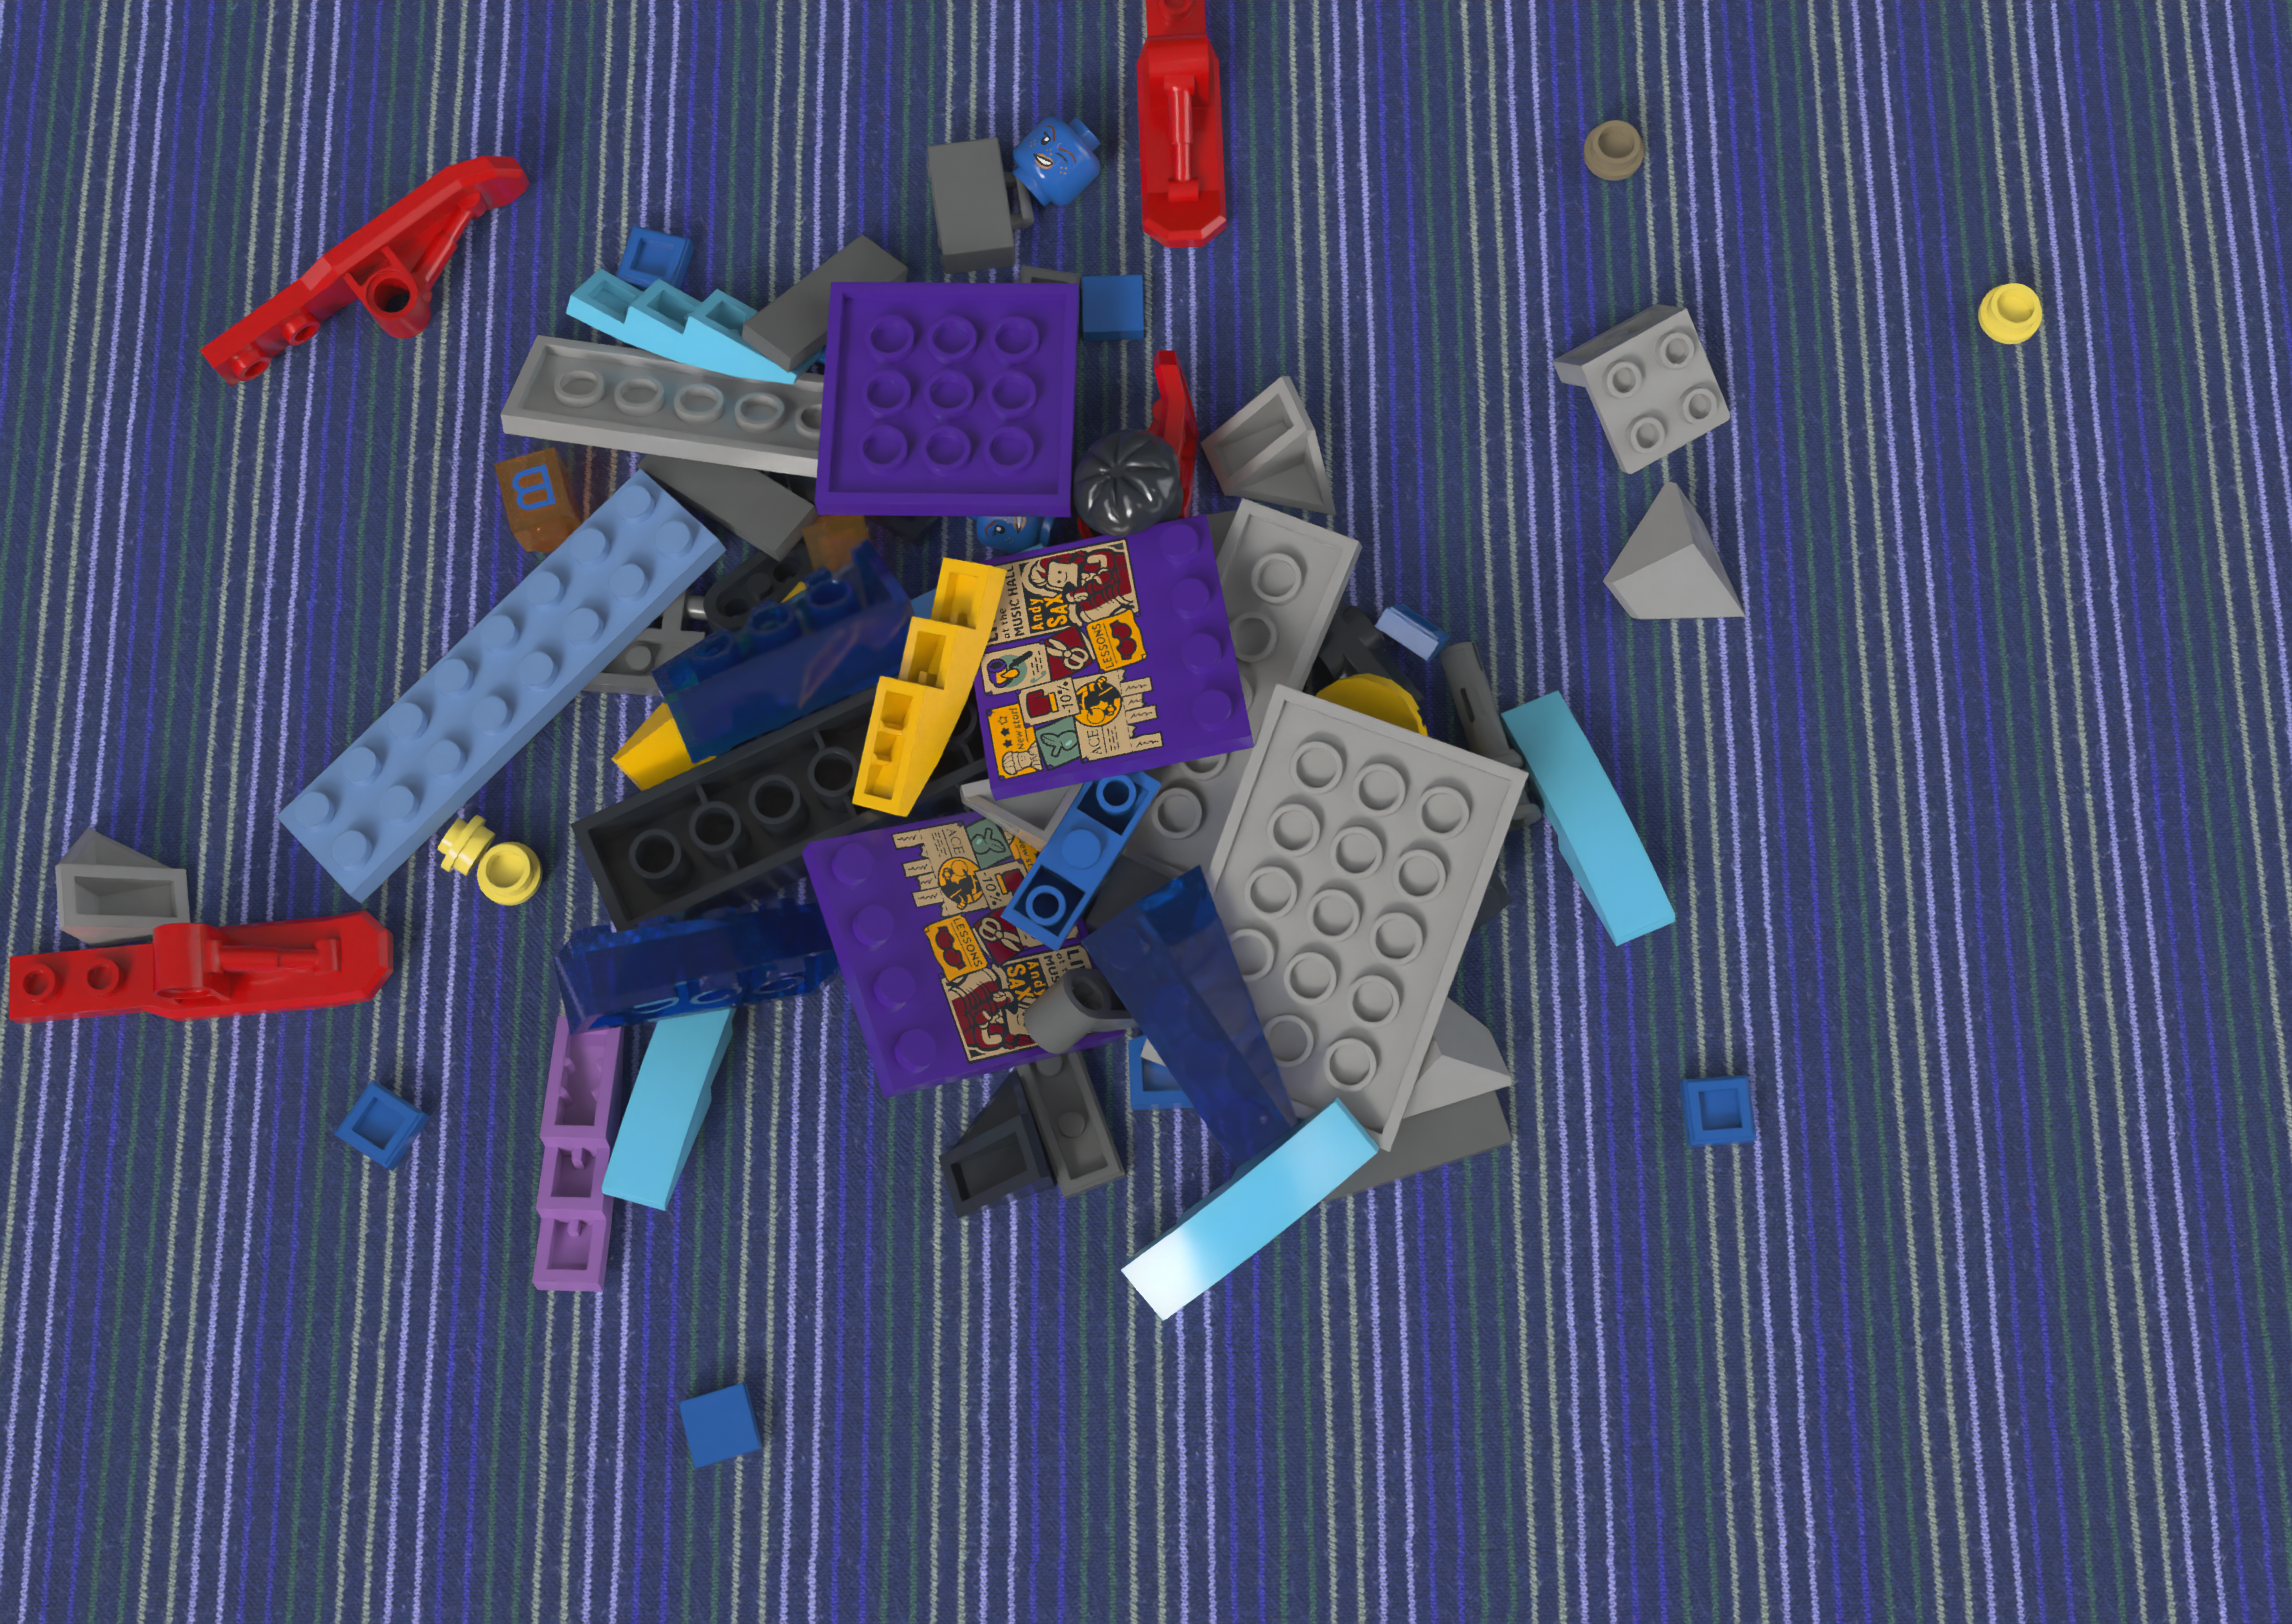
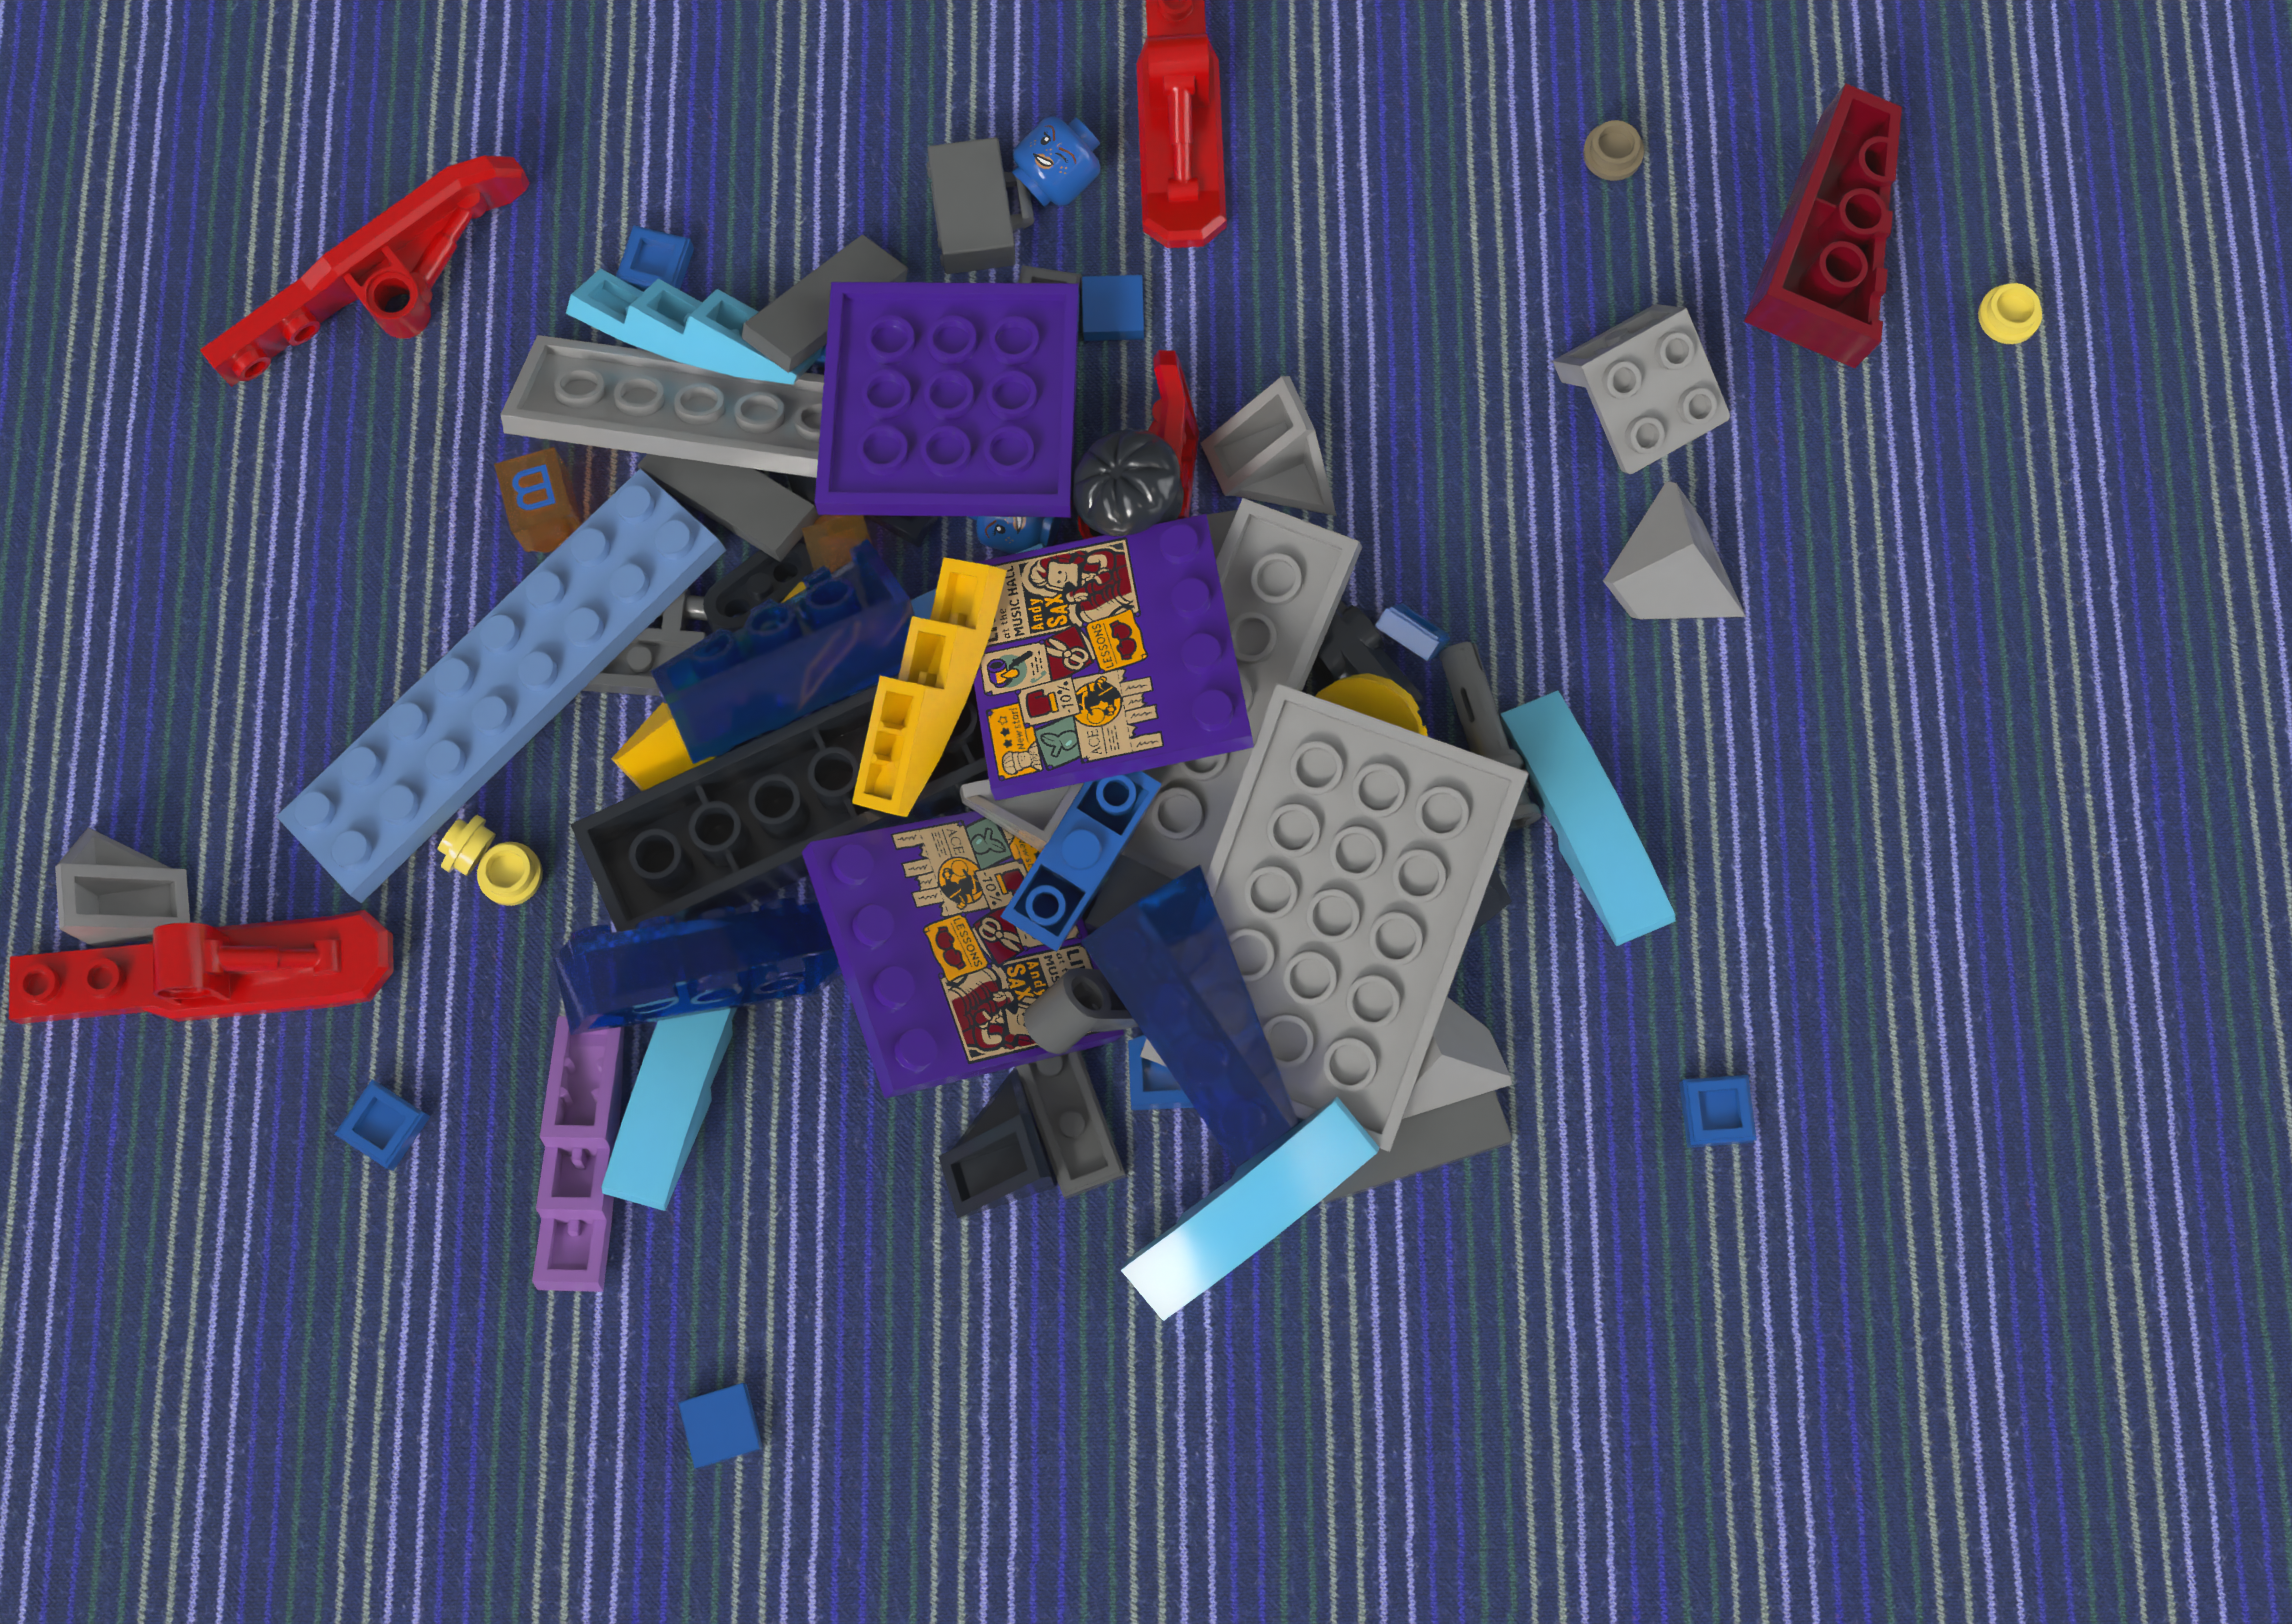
(1829, 250): none -> dark red wedge

